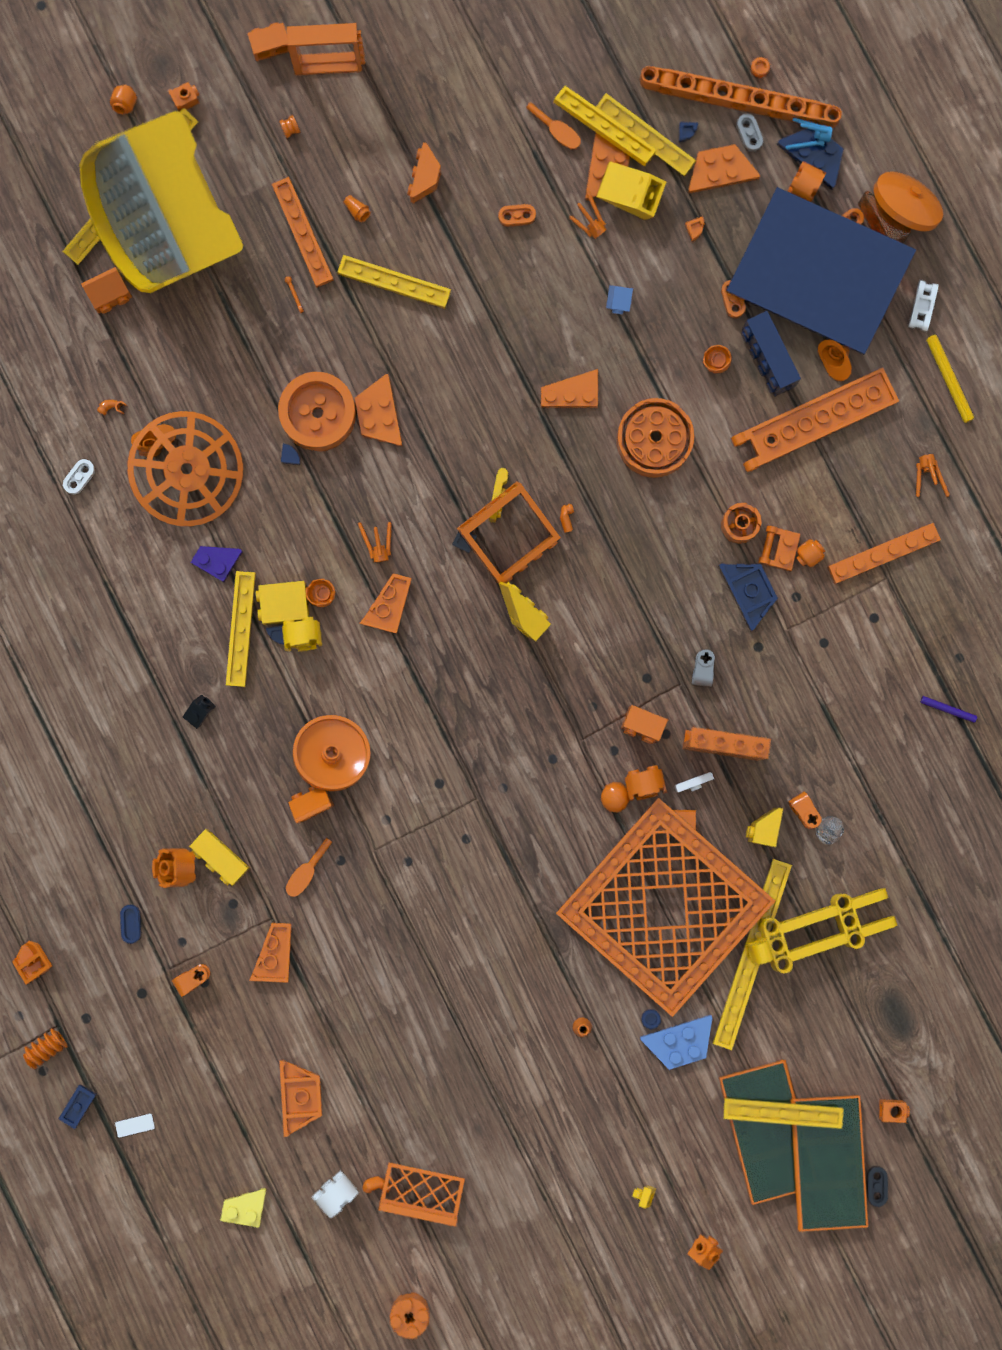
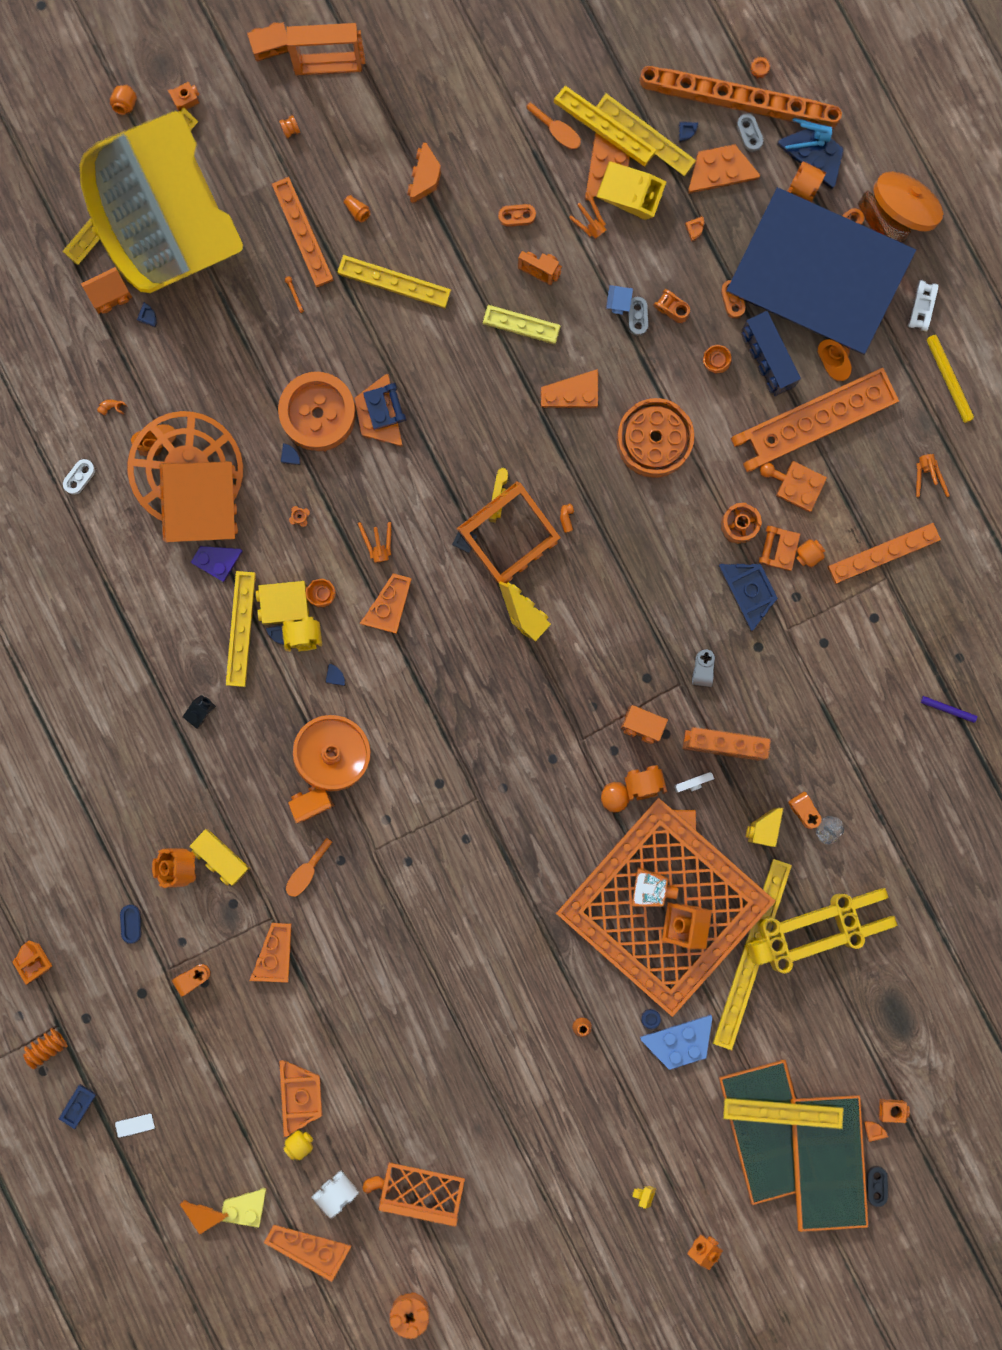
(147, 316): none -> dark blue tile
(198, 501): none -> orange panel
(202, 1216): none -> orange tile
(298, 1145): none -> yellow head
(299, 511): none -> orange plate
(311, 1251): none -> orange wing
(335, 676): none -> dark blue tile
(378, 409): none -> dark blue plate
(521, 324): none -> light yellow tile
(545, 268): none -> orange plate
(638, 317): none -> light grey plate
(652, 889): none -> torso
(671, 306): none -> orange piece
(686, 925): none -> orange slope
(799, 485): none -> orange plate
(874, 1131): none -> orange tile

